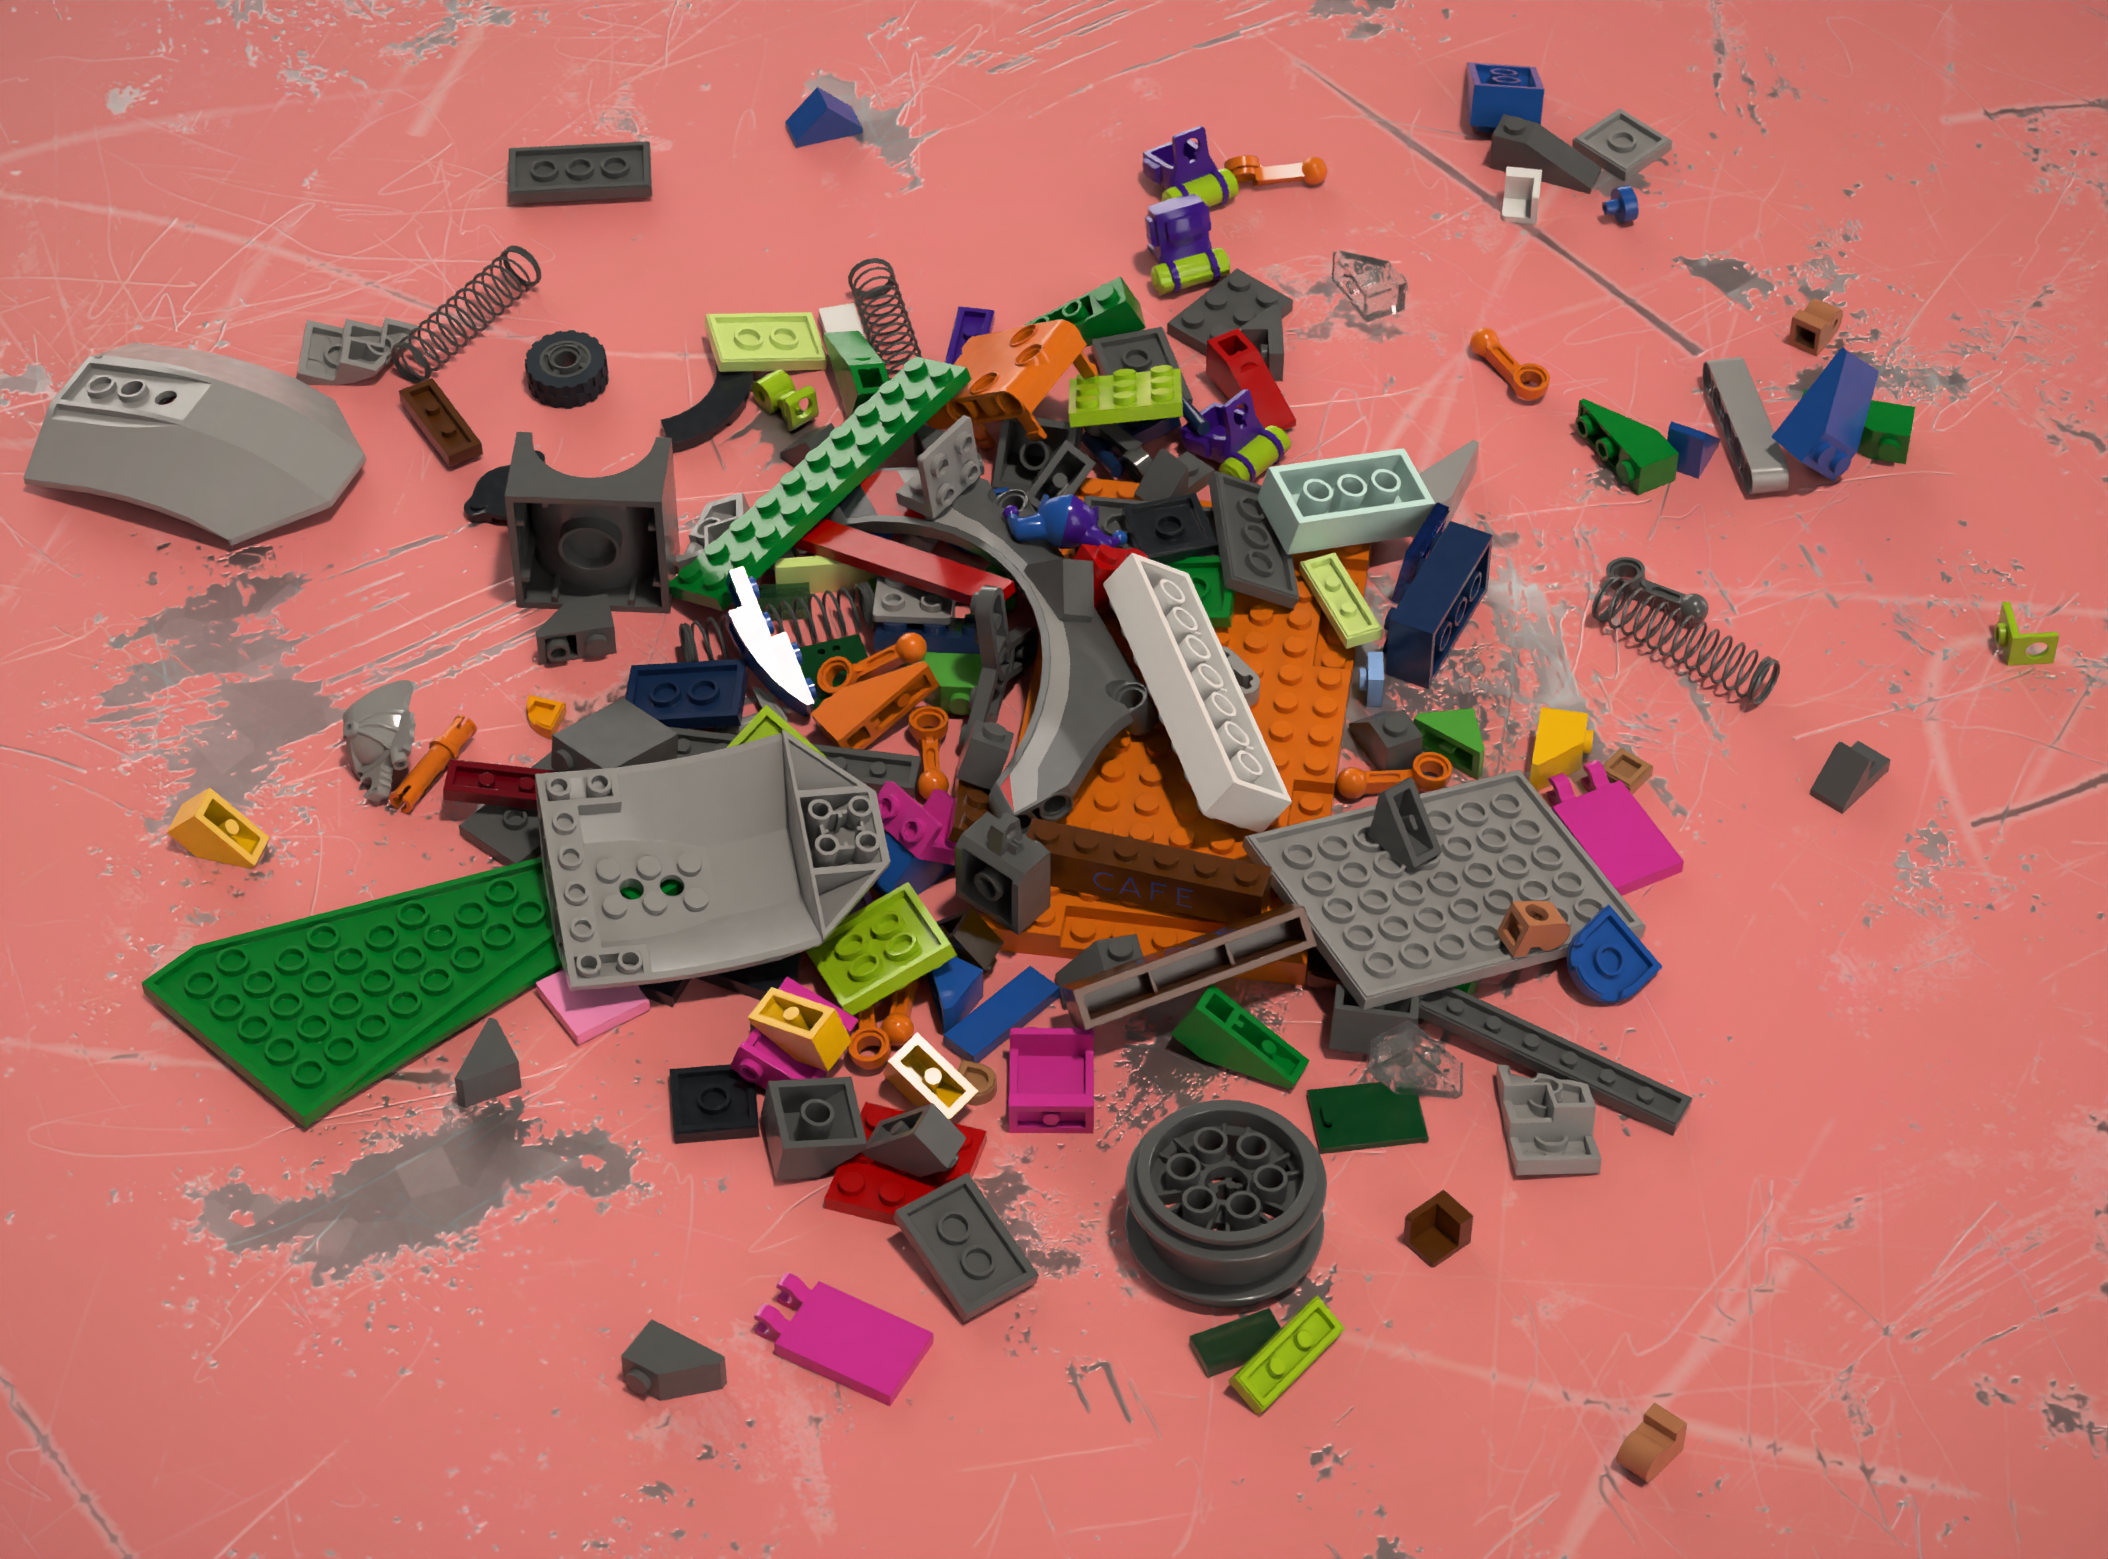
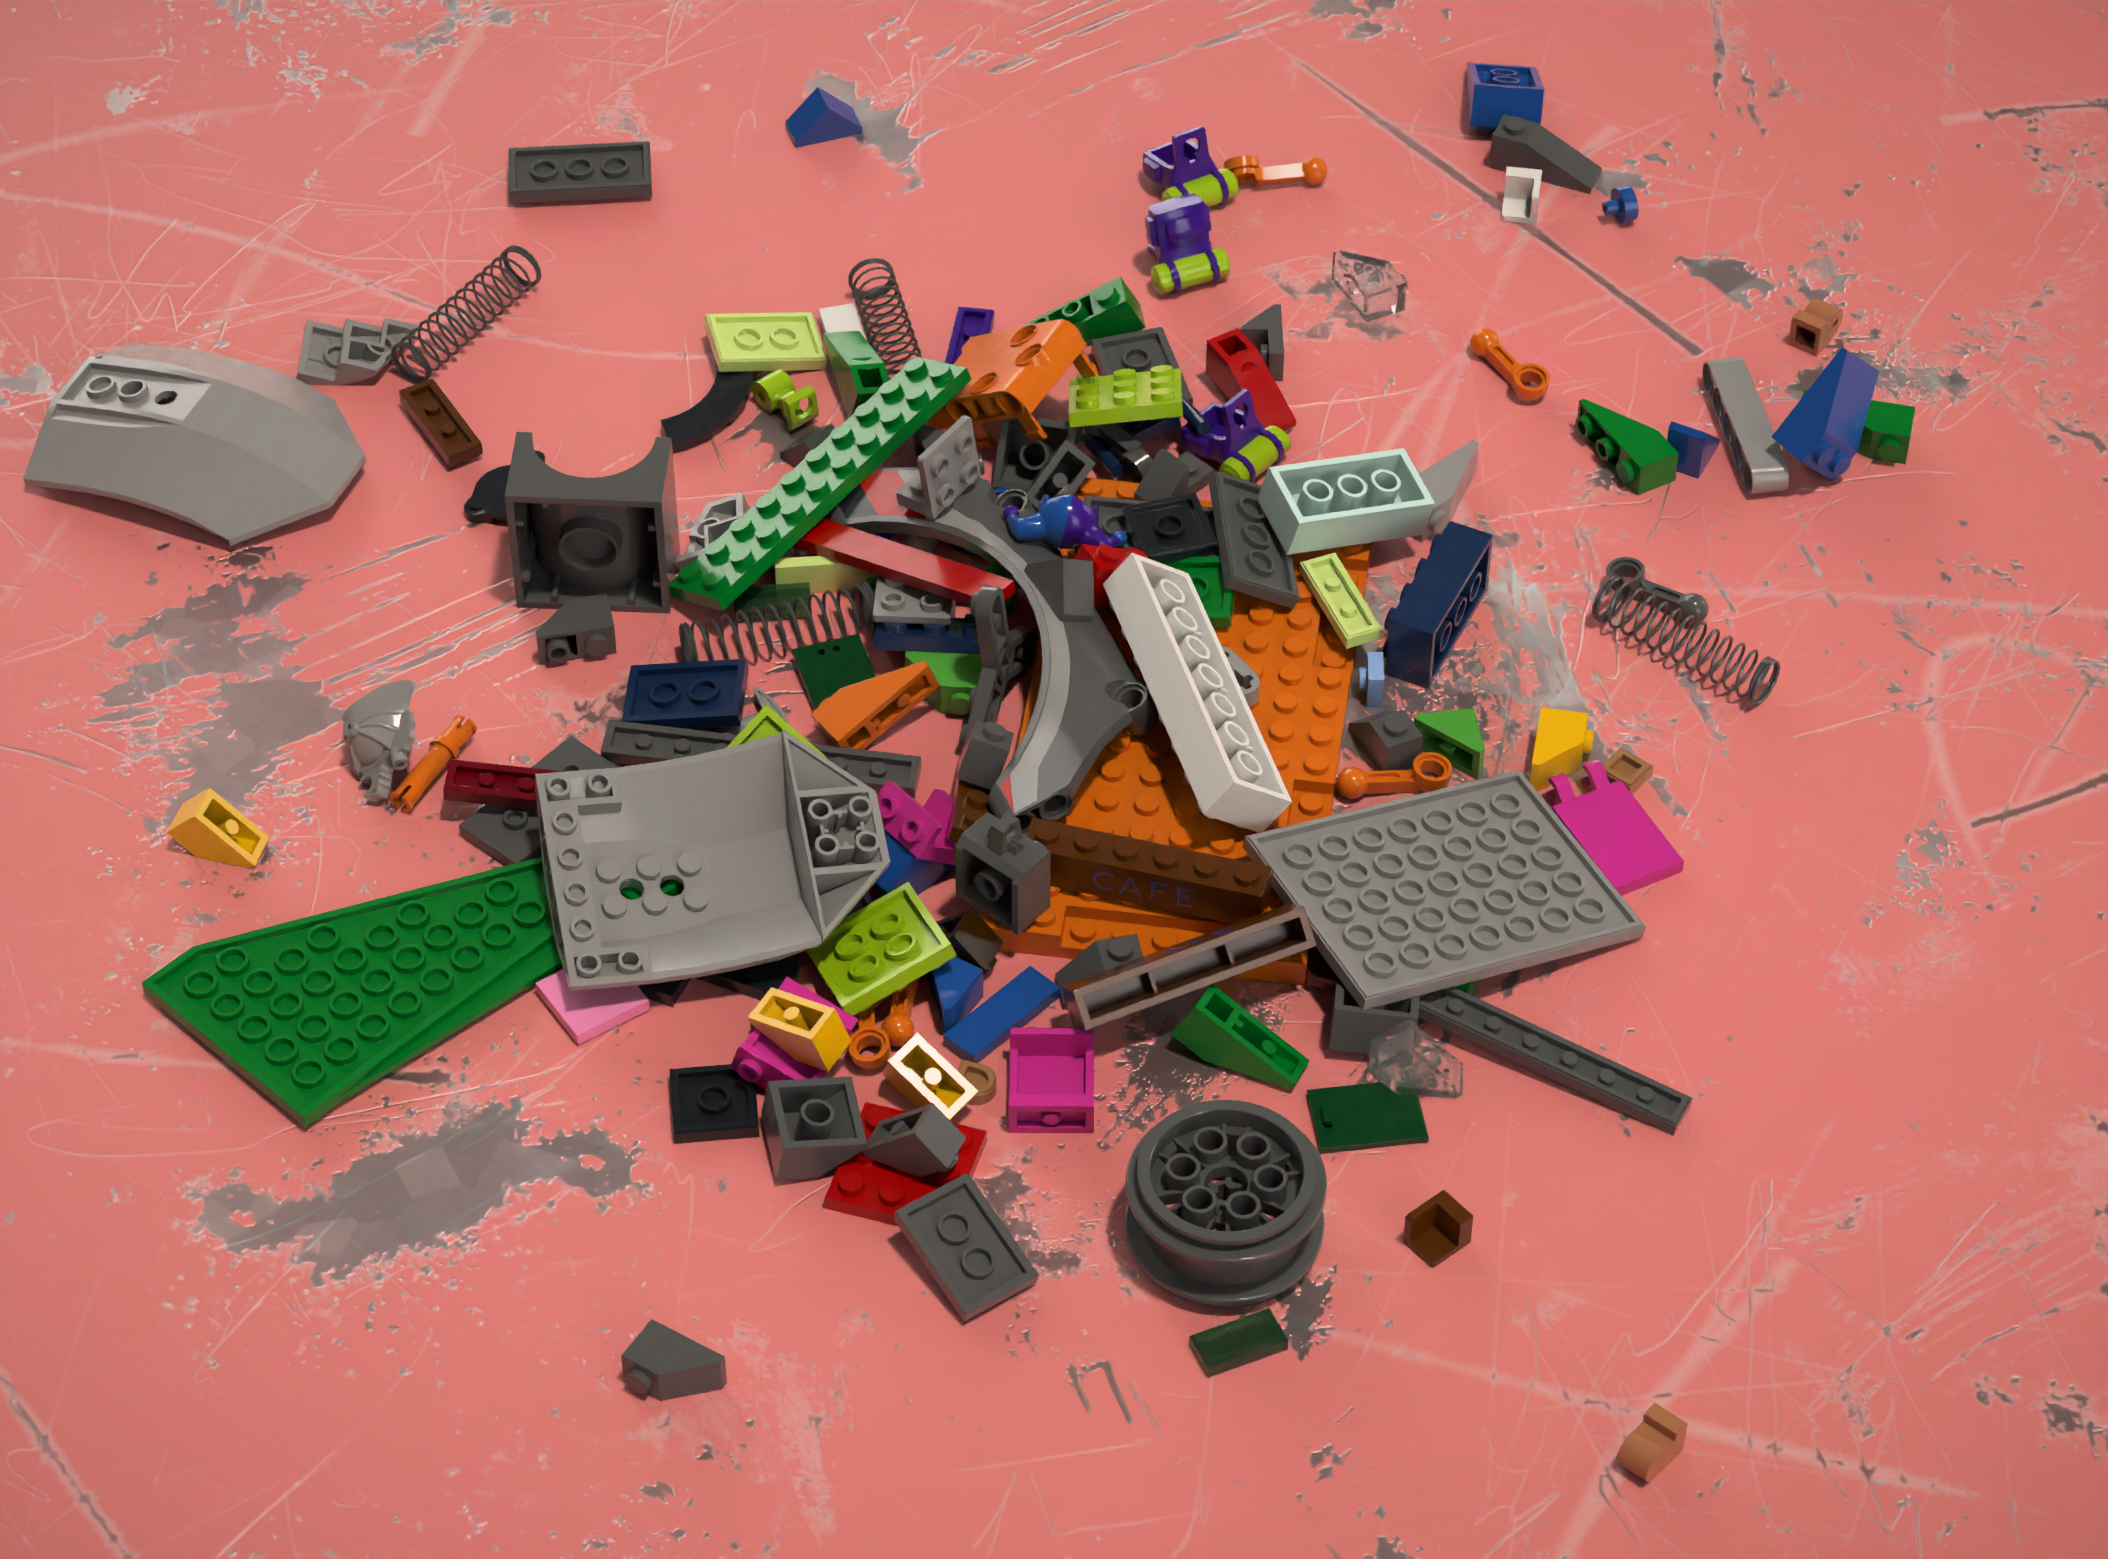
(488, 1069): dark grey slope -> none
(545, 715): light orange tile -> none
(566, 369): black wheel -> none
(612, 739): dark grey brick -> none
(769, 657): slope -> none
(844, 1338): dark pink tile -> none
(909, 649): orange piece -> none
(929, 744): orange piece -> none
(1225, 308): dark grey plate -> none
(1286, 1354): lime tile -> none
(1403, 825): dark grey slope -> none
(1420, 546): clear blue tile -> none
(1532, 925): nougat leg -> none
(1548, 1124): light grey slope -> none
(1609, 959): blue tile -> none
(1622, 144): light grey tile -> none
(1848, 775): dark grey slope -> none
(2015, 644): lime bracket -> none

